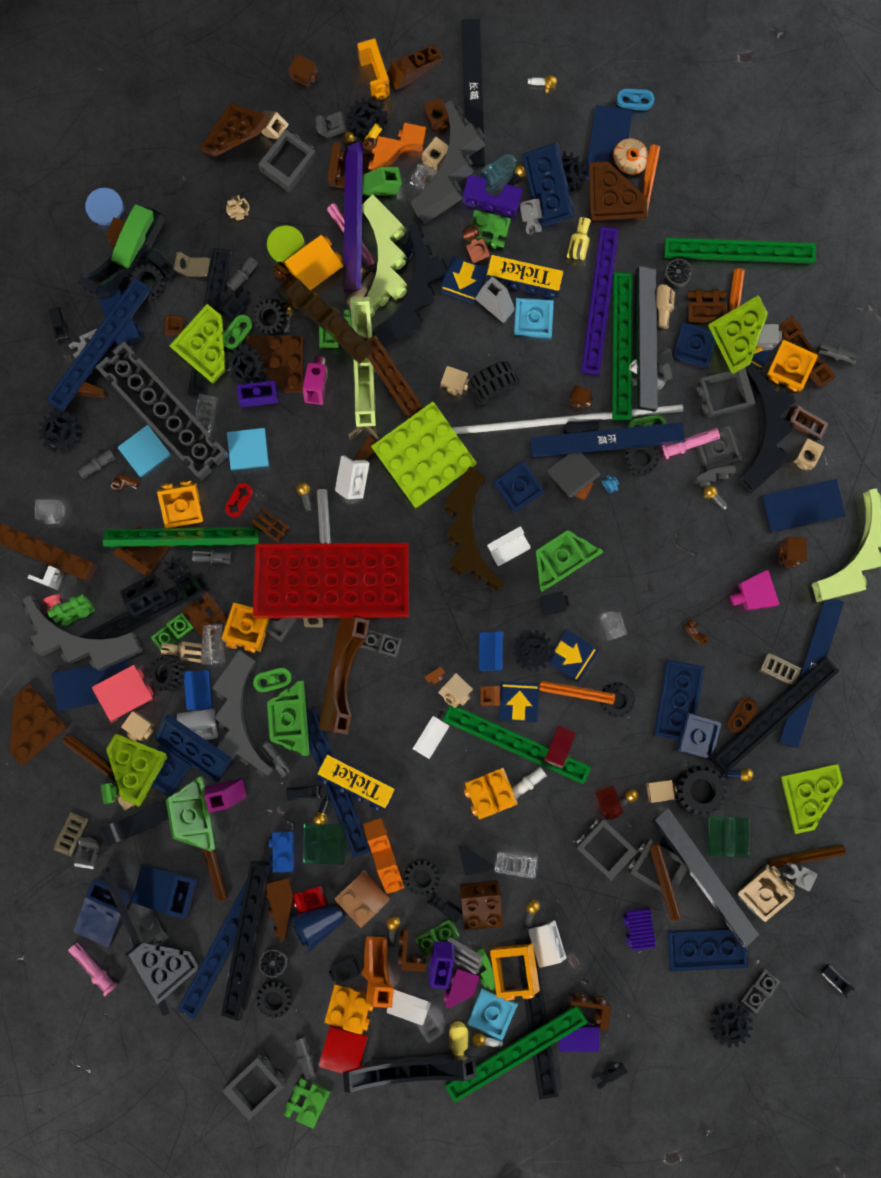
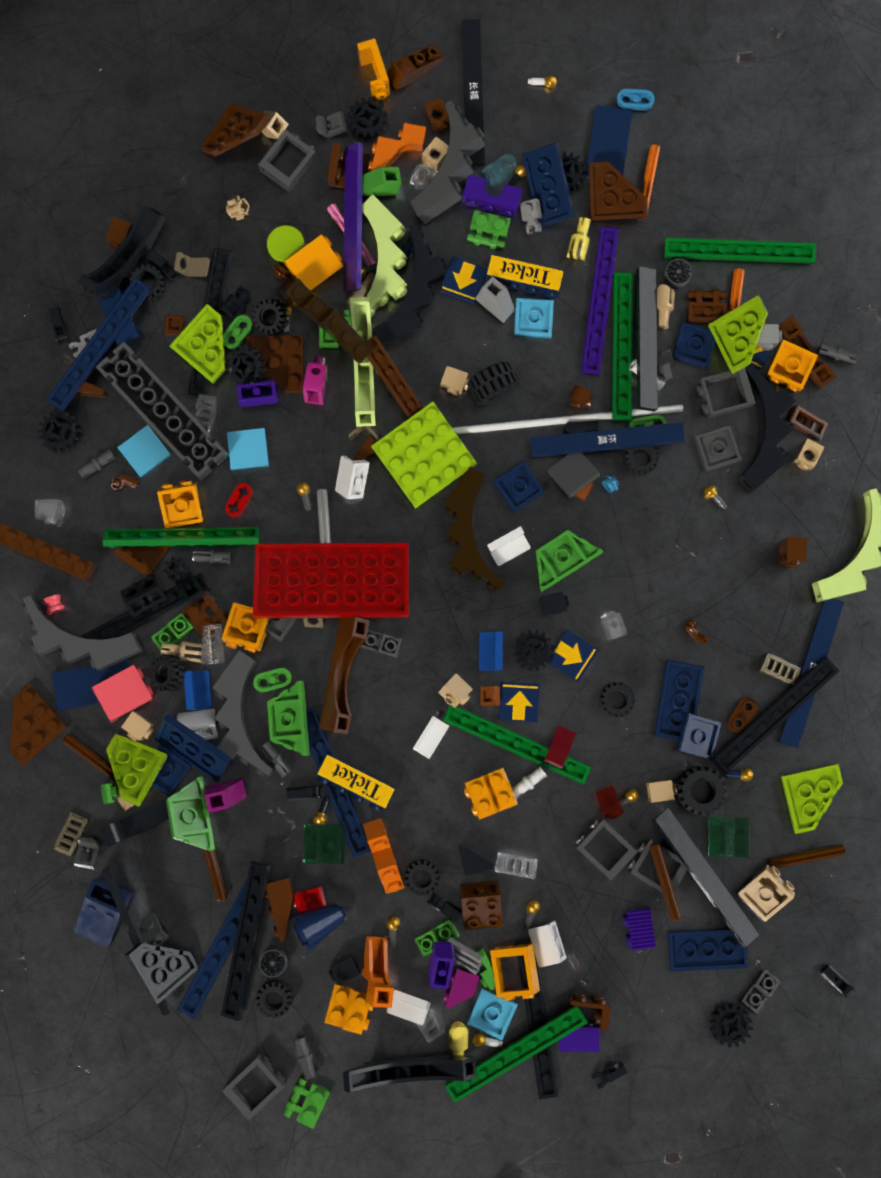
(52, 578): white panel -> none
(71, 610): bright green plate -> none
(98, 976): bright pink pin -> none
(103, 206): medium blue tile -> none
(132, 236): bright green slope -> none
(165, 891): dark blue slope -> none
(242, 274): dark grey axle -> none
(271, 526): reddish brown arm -> none
(283, 851): blue brick -> none
(303, 70): reddish brown brick -> none
(342, 1050): red slope -> none
(350, 138): pearl gold piece -> none
(362, 898): medium nougat slope -> none
(370, 140): arm -> none
(415, 962): reddish brown bracket -> none
(435, 676): dark orange plate -> none
(478, 248): copper plate -> none
(577, 692): orange axle -> none
(623, 159): tan dish -> none
(690, 442): bright pink pin -> none
(709, 477): dark grey slope -> none
(756, 593): dark pink torso -> none
(801, 876): light grey plate -> none
(803, 505): dark blue tile -> none

